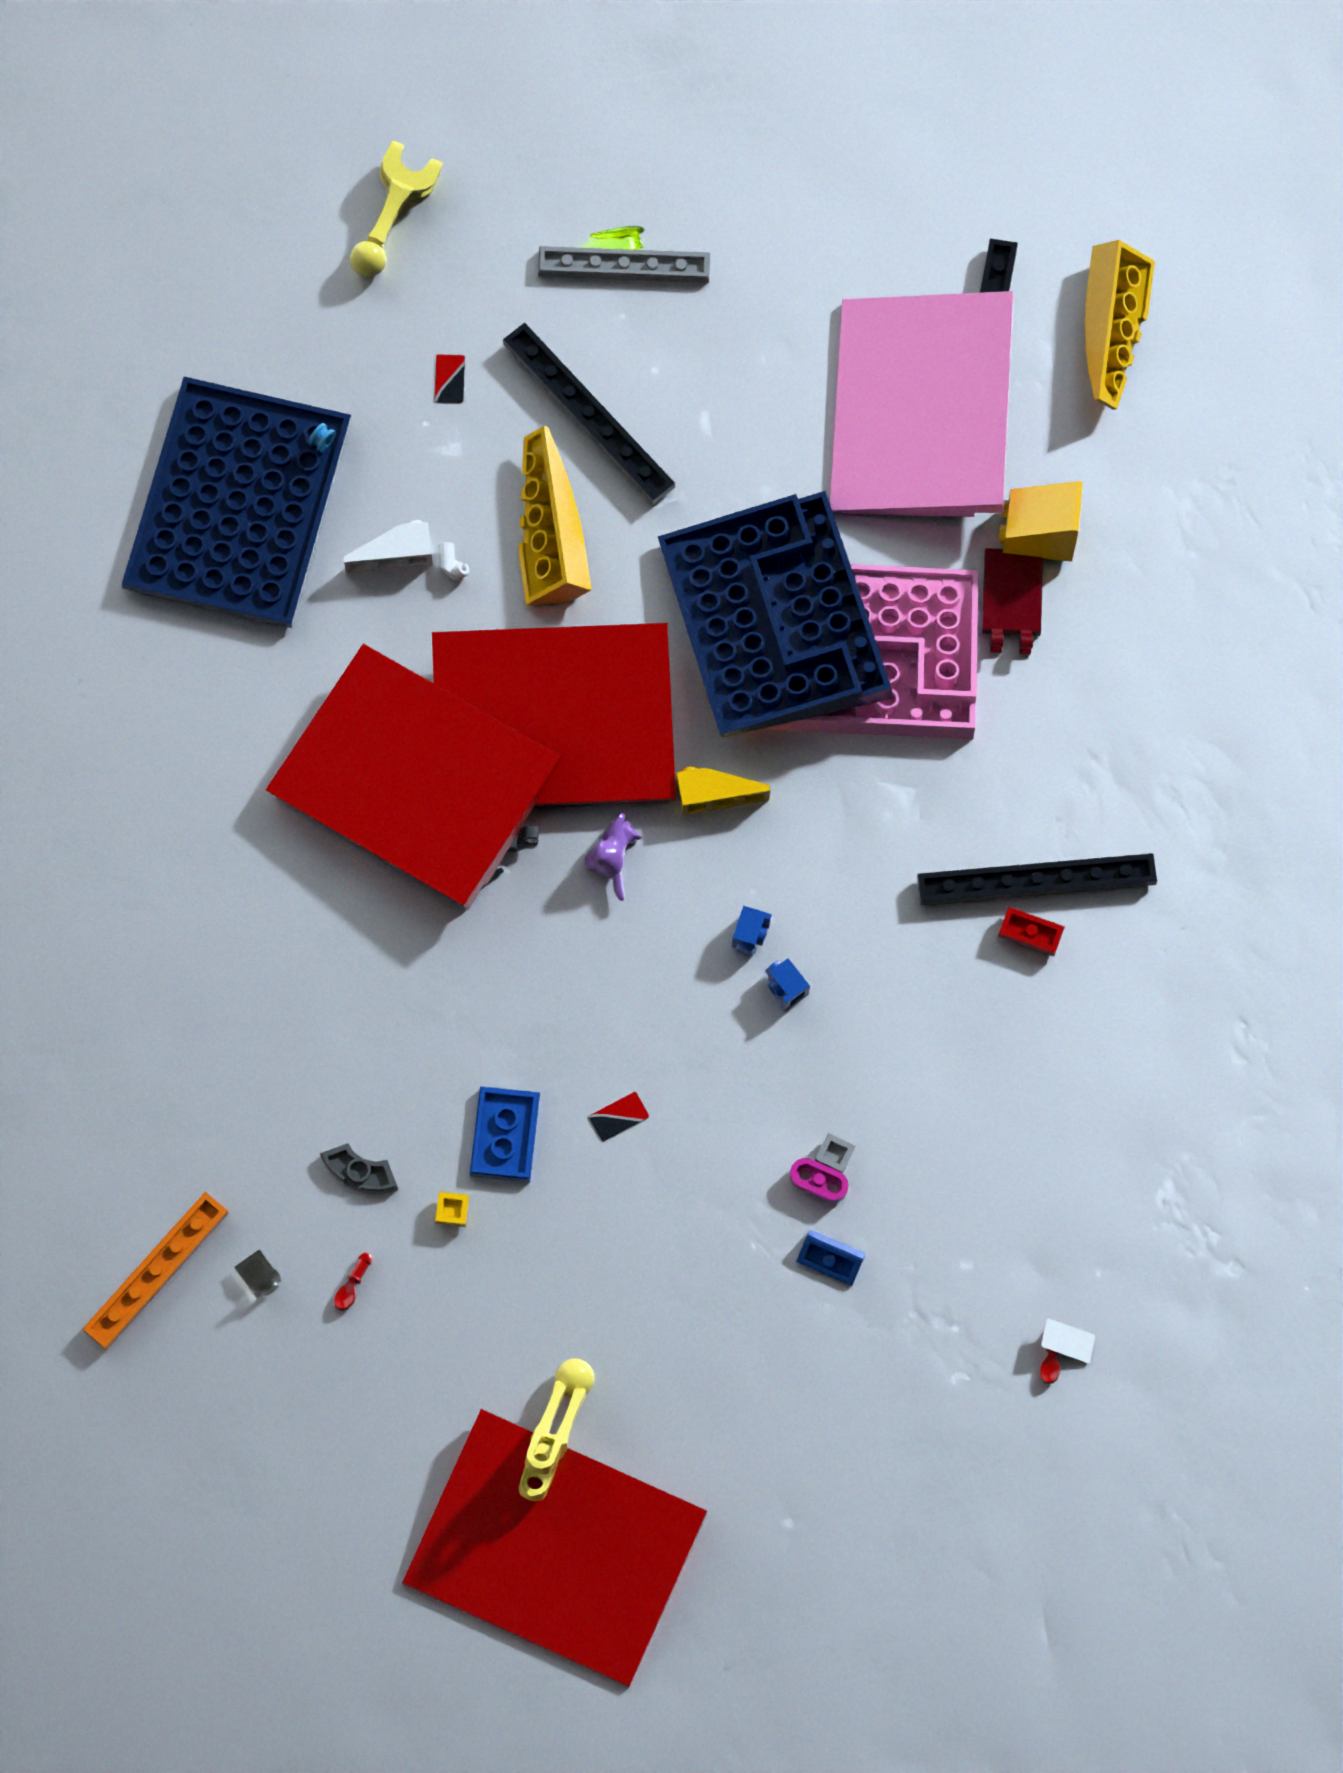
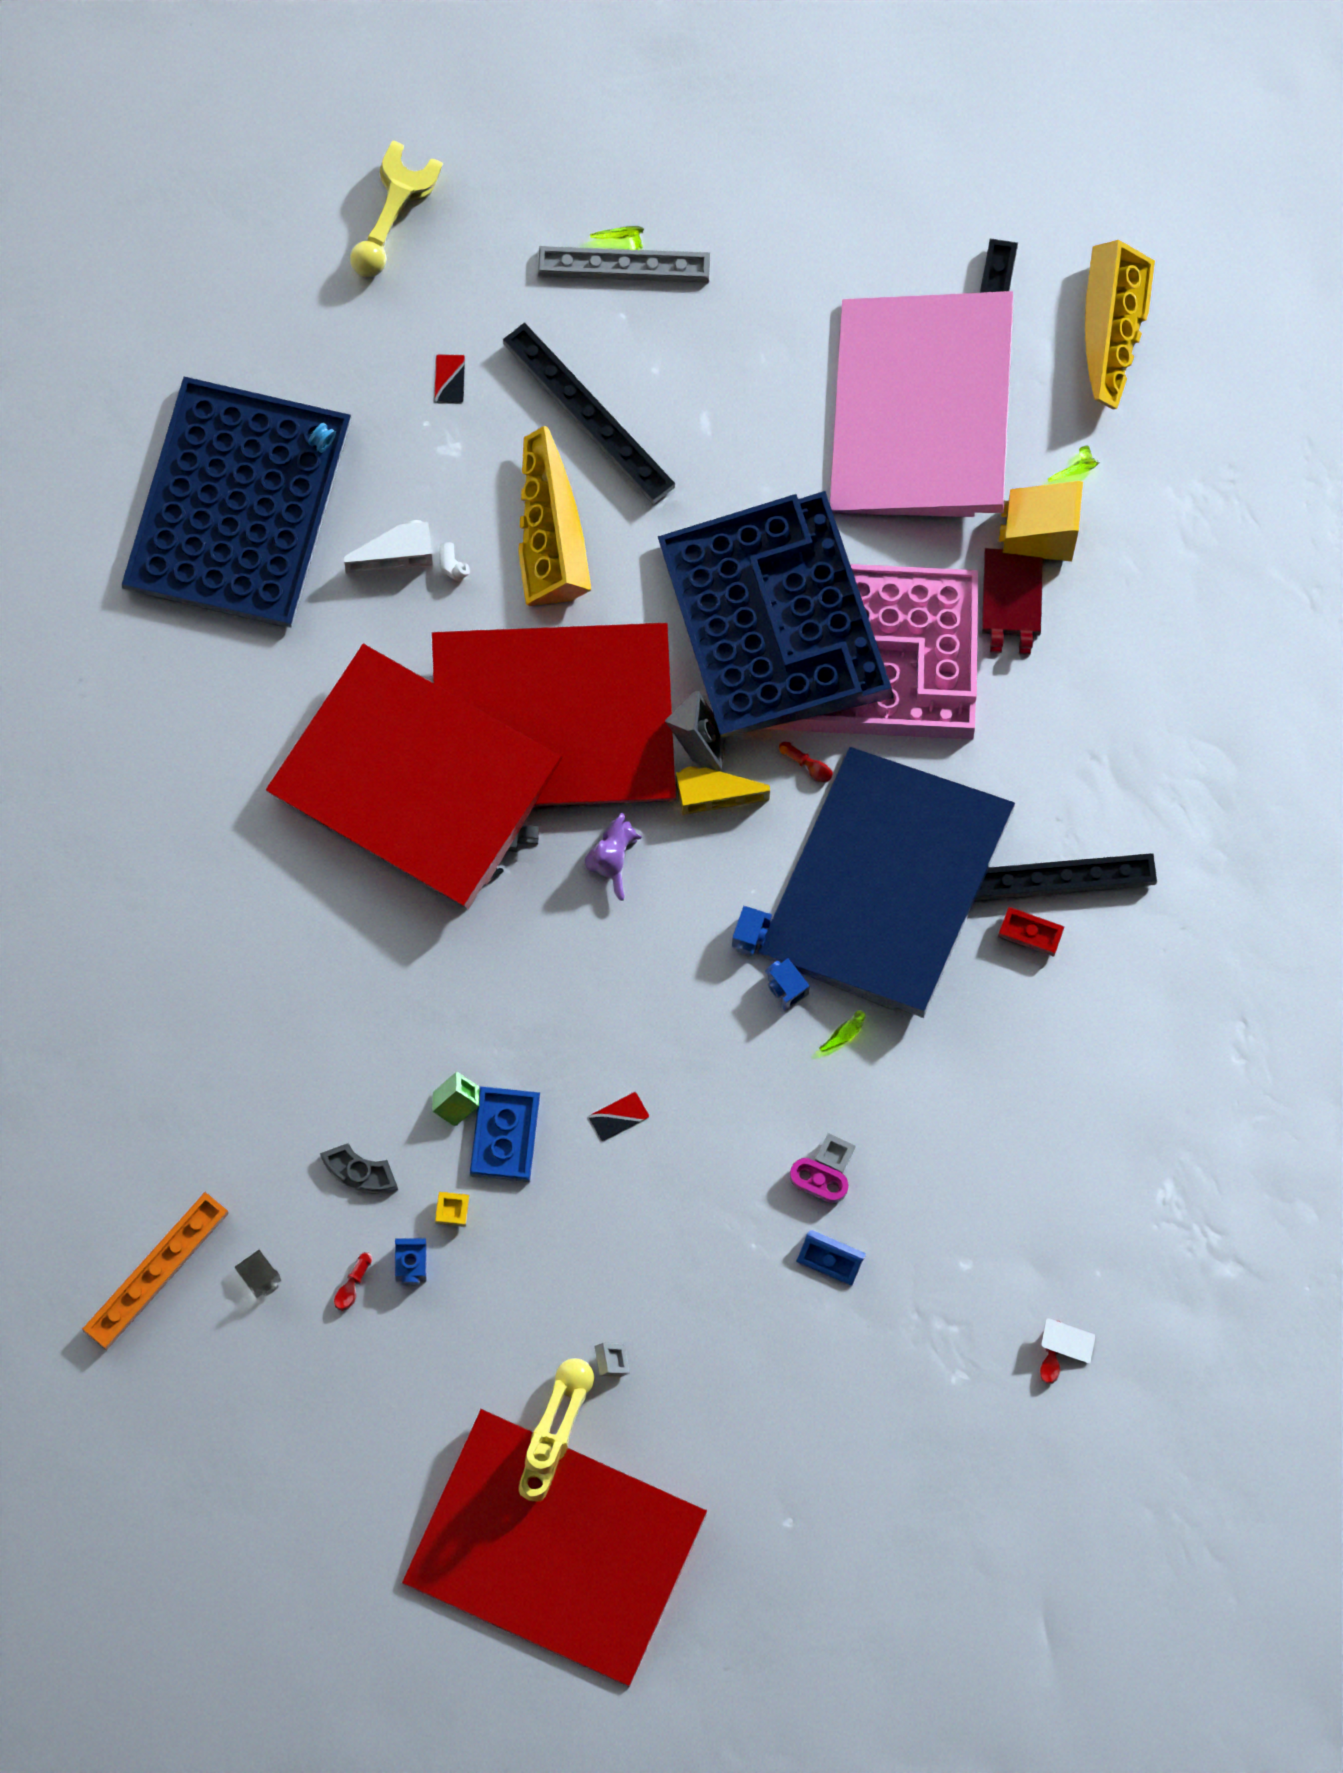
(410, 1248): none -> blue brick
(455, 1099): none -> bright green panel
(612, 1359): none -> light grey plate
(698, 732): none -> dark grey slope
(816, 768): none -> red piece
(845, 1031): none -> clear neon green bar
(887, 881): none -> dark blue slope
(1081, 466): none -> clear neon green bar

